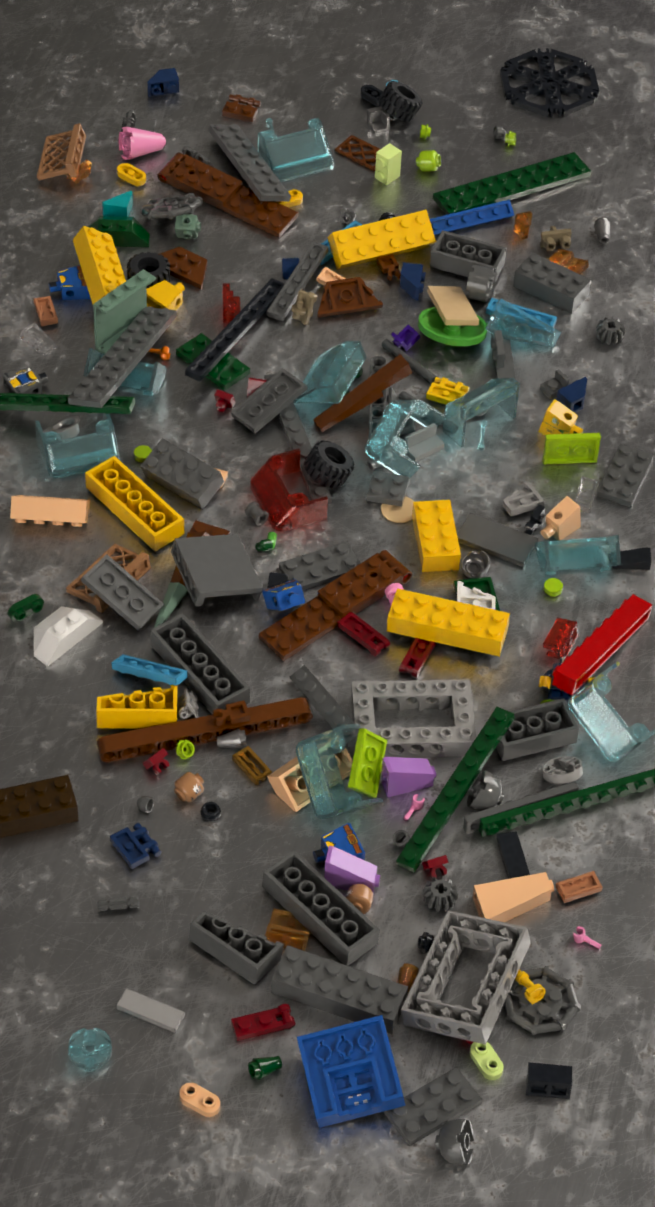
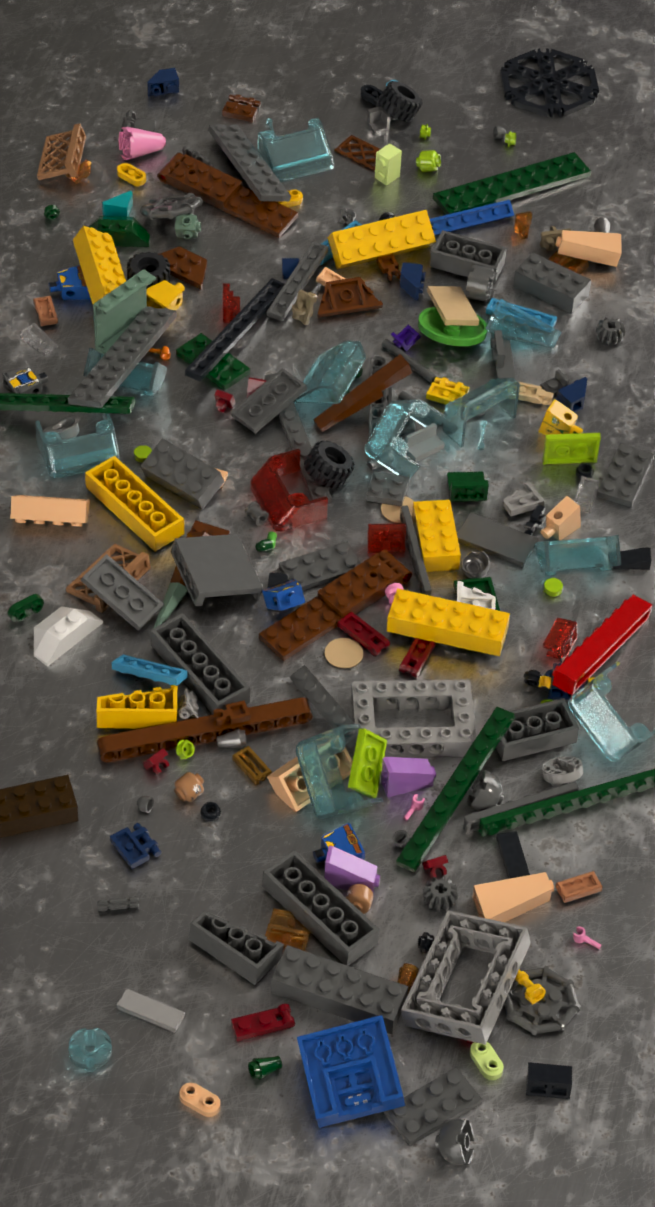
(51, 212): none -> dark green plate
(343, 653): none -> tan piece
(386, 537): none -> clear red bracket
(415, 552): none -> dark grey tile
(467, 486): none -> dark green bracket
(532, 677): none -> black plate
(534, 394): none -> tan hinge
(585, 470): none -> black plate
(591, 246): none -> light nougat slope

